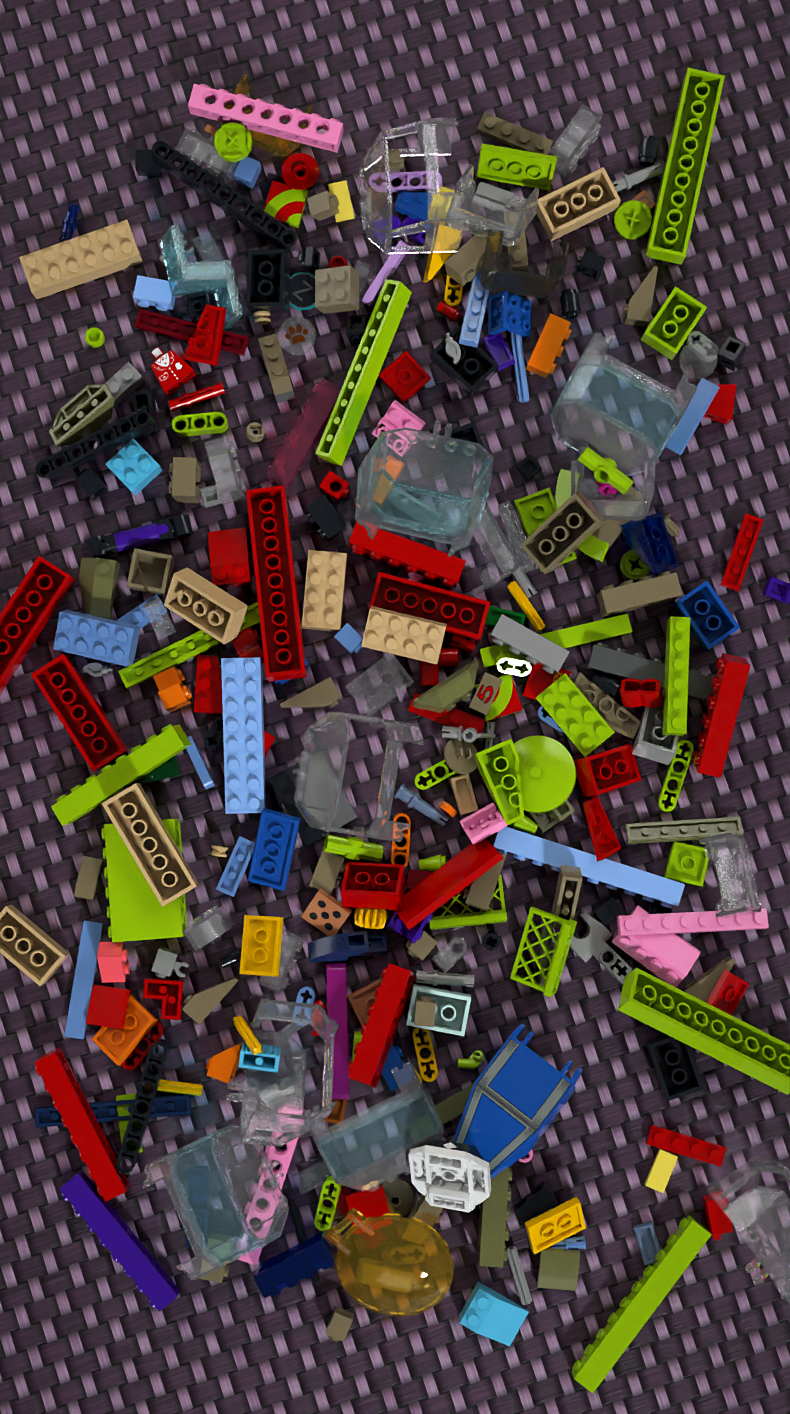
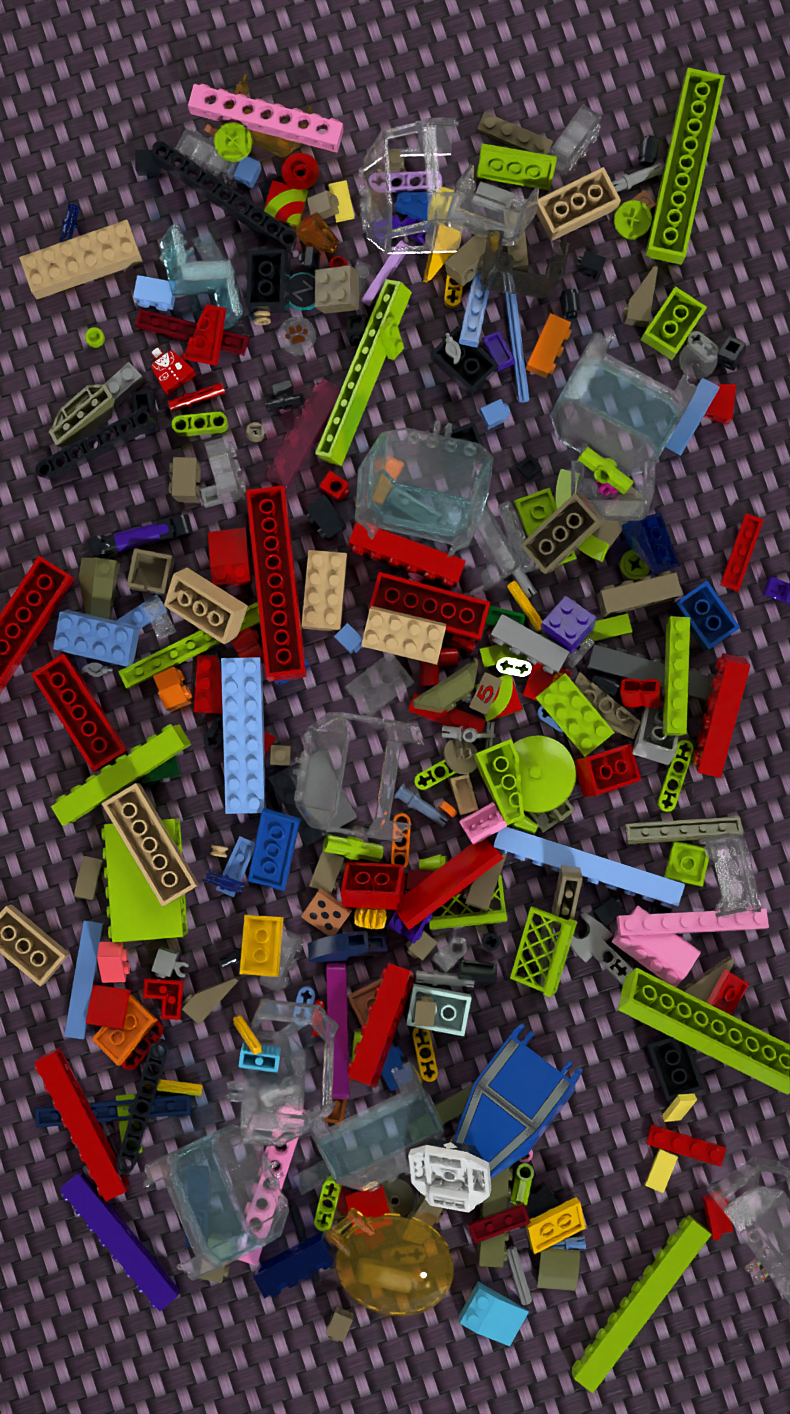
(91, 483): black brick -> none
(134, 467): medium azure brick -> none
(195, 300): black brick -> none
(200, 764): medium blue beam -> none
(206, 929): clear brick -> none
(224, 882): none -> clear blue pin
(224, 1065): orange slope -> none
(275, 364): dark tan brick -> none
(281, 755): none -> dark tan brick
(285, 402): none -> black pin
(316, 234): none -> clear orange slope
(317, 696): dark tan slope -> none
(391, 338): none -> lime plate
(397, 418): bright pink brick -> none
(404, 377): red tile -> none
(448, 311): red pin -> none
(472, 1062): lime arm -> none
(477, 971): none -> black tile
(494, 414): none -> medium blue brick
(499, 1223): none -> dark red tile
(509, 314): blue bracket -> none
(521, 1185): none -> lime piece
(568, 624): none -> dark purple brick
(577, 655): none -> clear plate
(600, 828): red wing -> none
(647, 1242): sand blue tile -> none
(671, 526): dark tan piece -> none
(679, 1107): none -> light yellow tile

